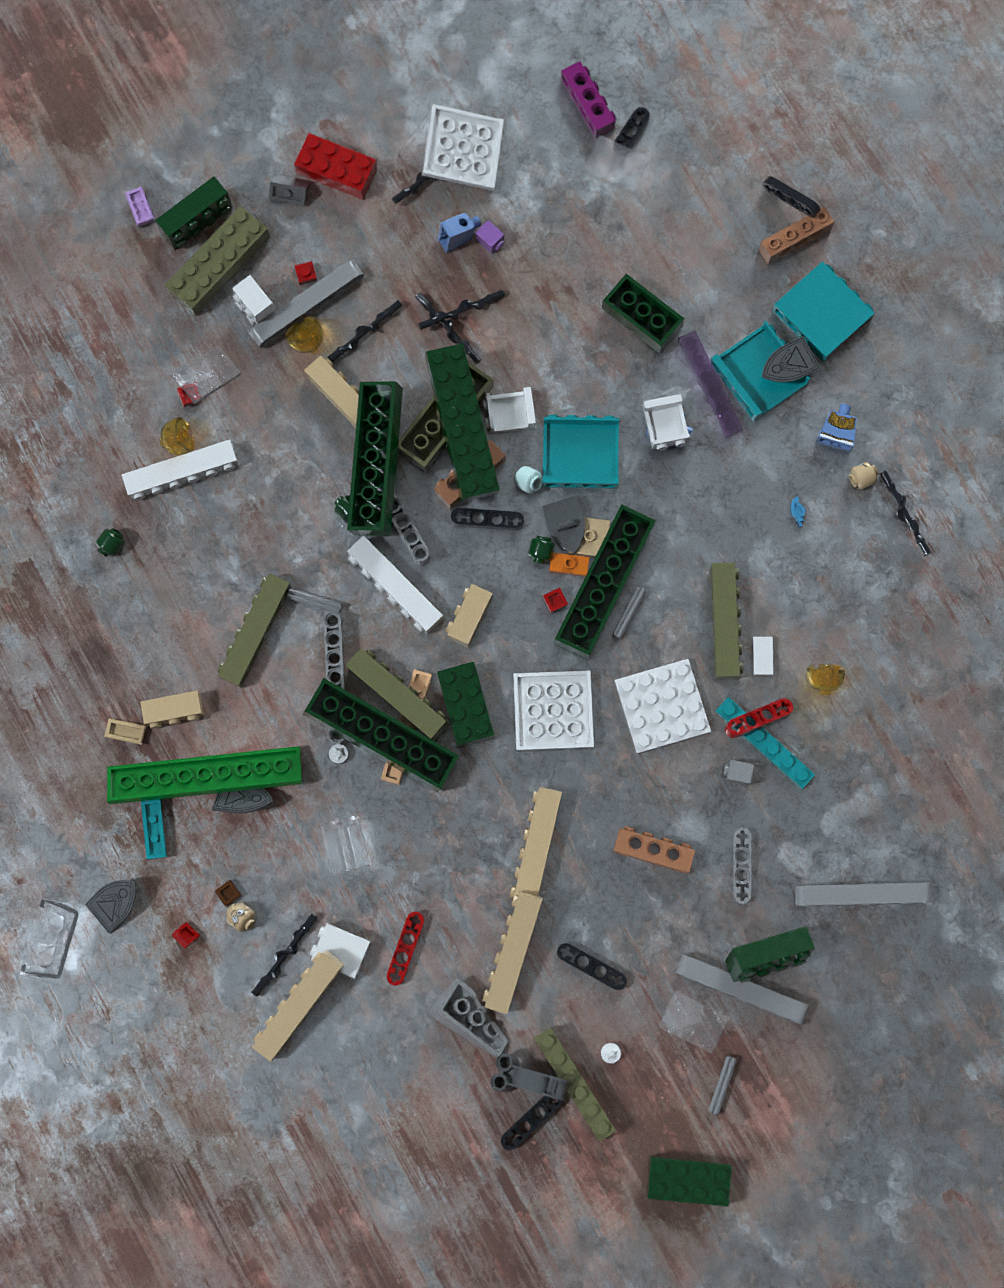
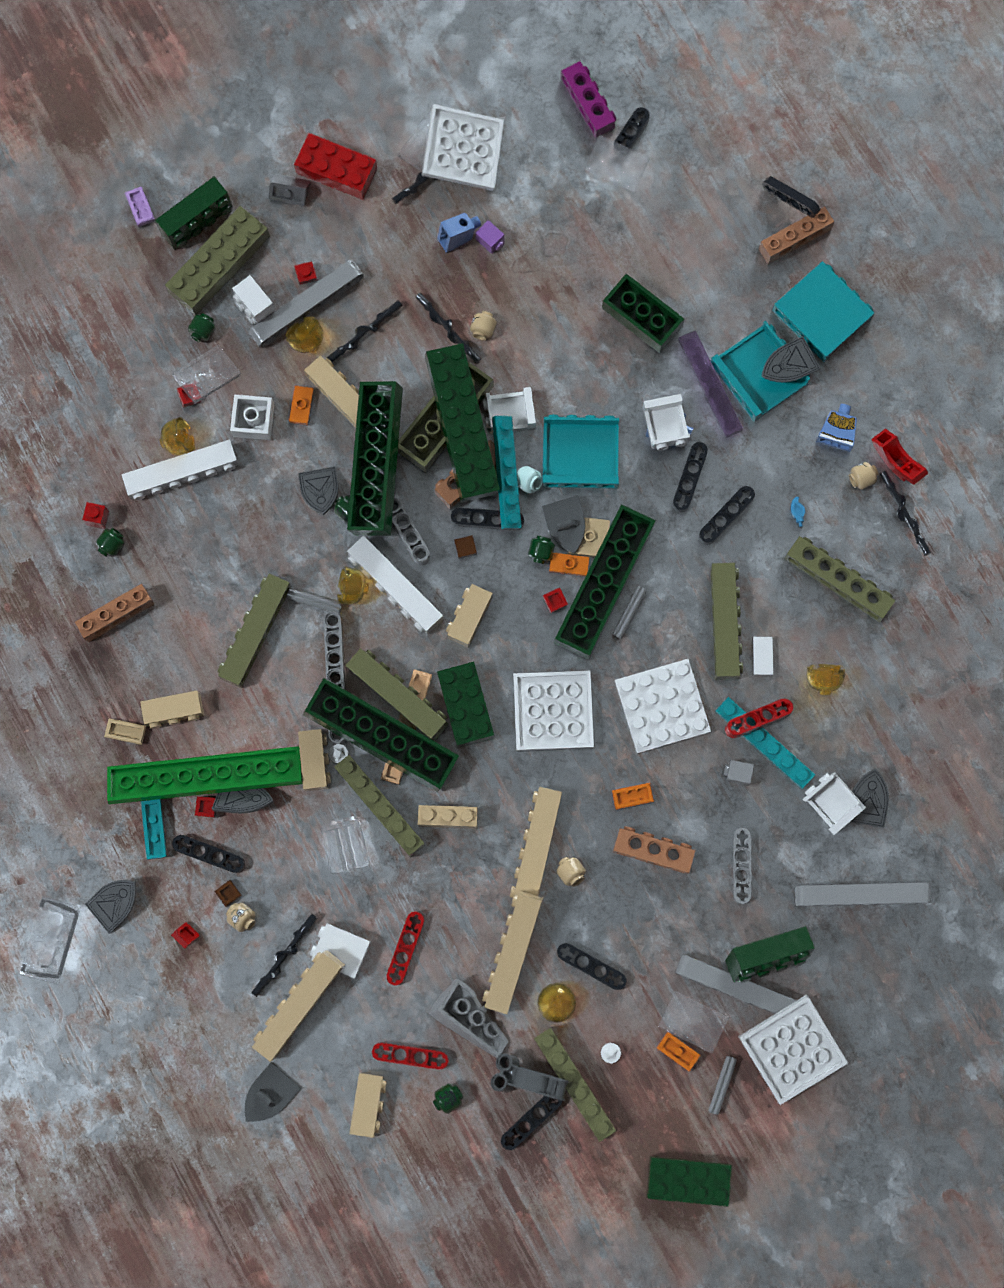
(95, 515): none -> red brick
(114, 613): none -> nougat brick
(201, 327): none -> dark green head
(204, 807): none -> red plate
(209, 852): none -> black beam
(252, 417): none -> white brick
(269, 1094): none -> dark grey shield
(301, 405): none -> orange plate
(314, 760): none -> tan brick
(319, 488): none -> dark grey shield
(352, 586): none -> clear yellow cylinder
(367, 1105): none -> tan brick
(379, 806): none -> olive brick
(410, 1053): none -> red beam
(447, 816): none -> tan brick
(448, 1098): none -> dark green head
(463, 306): black piece -> none
(465, 547): none -> reddish brown tile
(483, 325): none -> tan head
(506, 472): none -> teal plate
(560, 1012): none -> clear yellow cylinder
(571, 871): none -> tan head
(632, 796): none -> orange plate
(678, 1051): none -> orange plate
(691, 477): none -> black beam
(728, 516): none -> black beam
(793, 1049): none -> white plate
(834, 802): none -> white panel
(843, 589): none -> olive brick
(874, 795): none -> dark grey shield
(896, 457): none -> red arch

